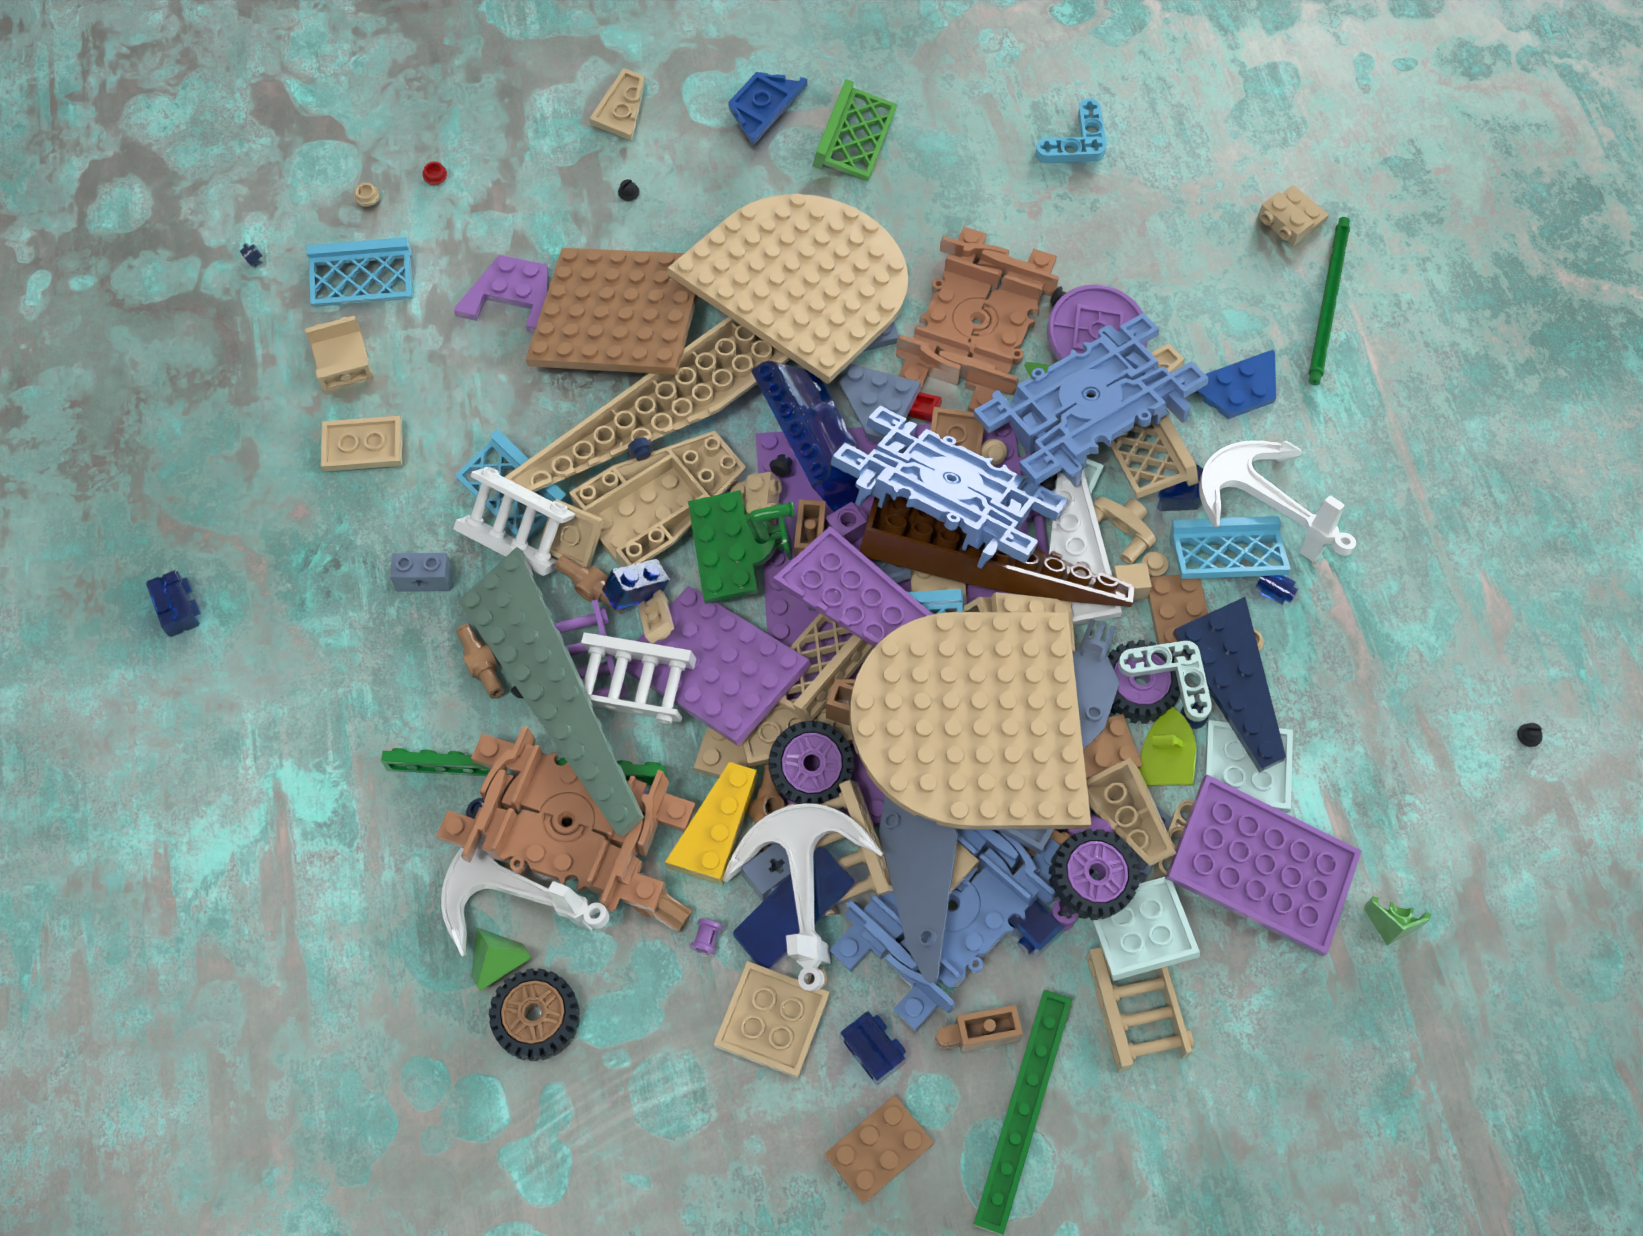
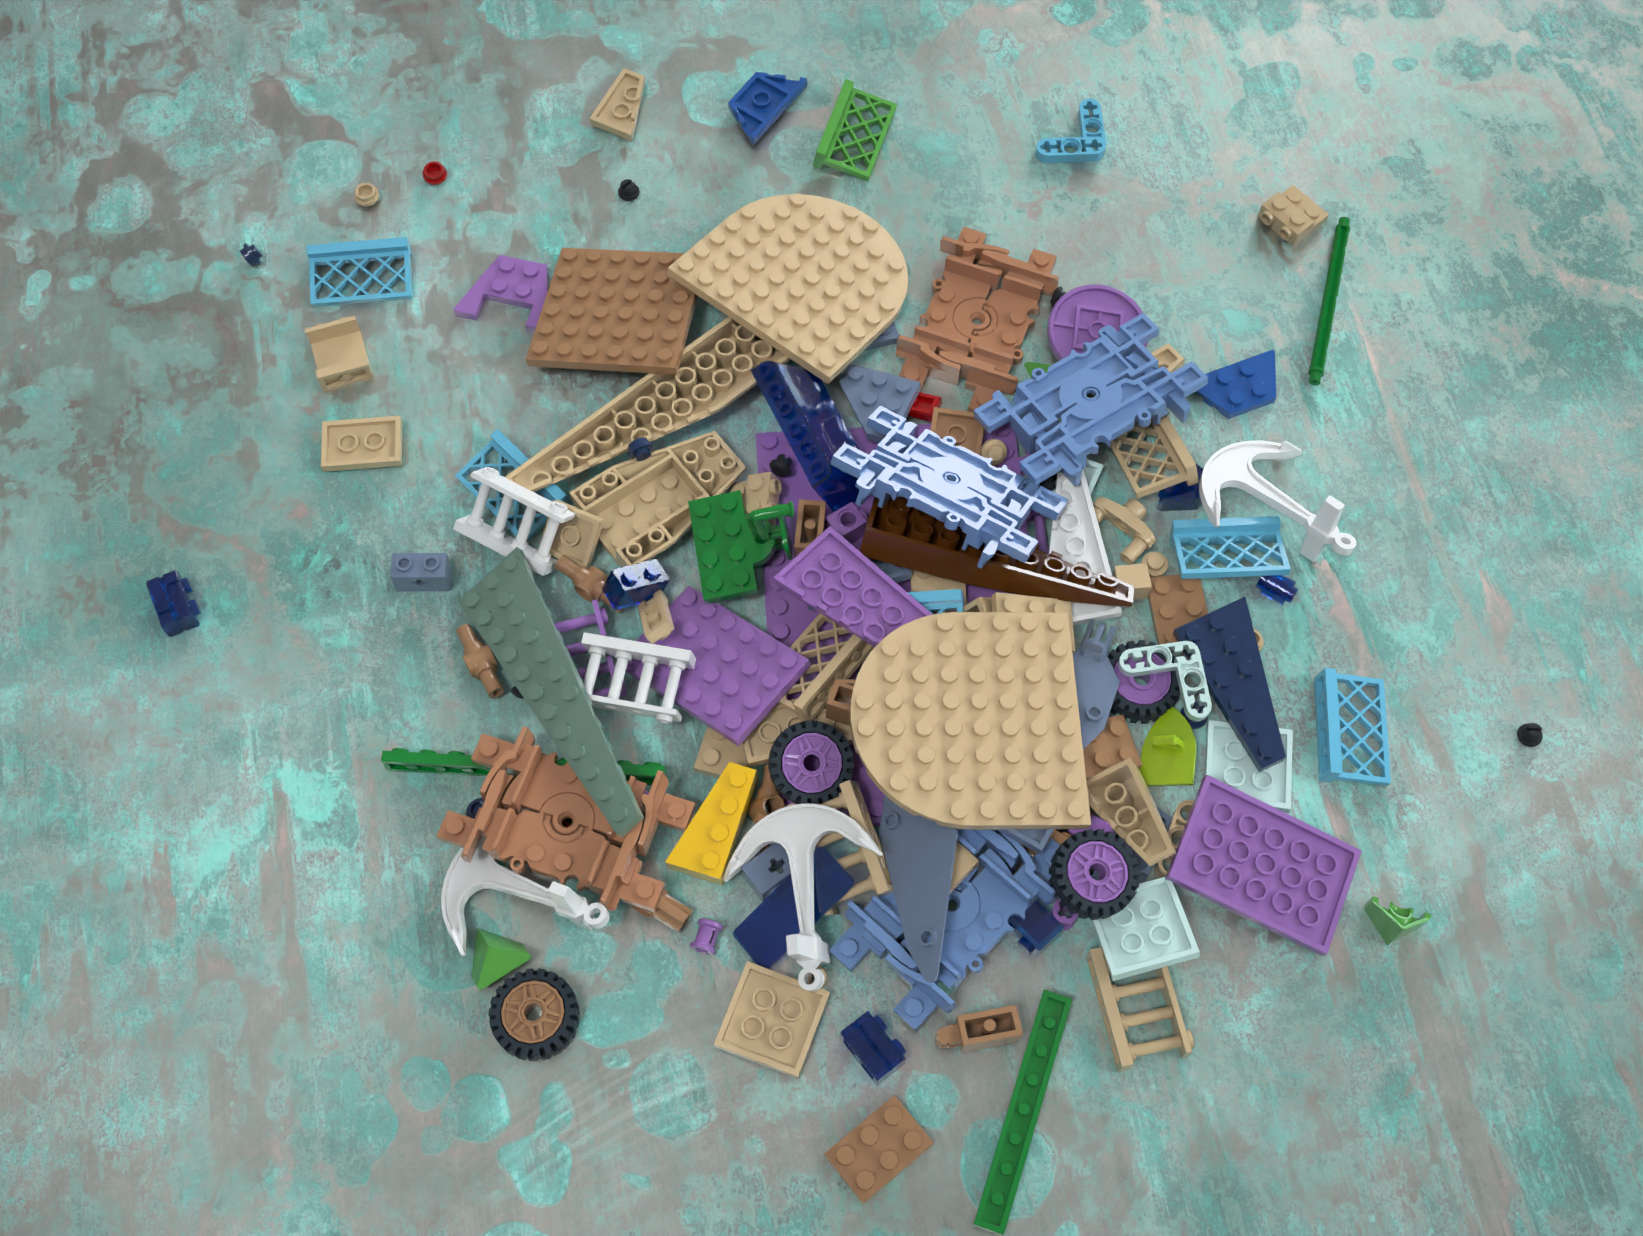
(1329, 733): none -> medium azure fence

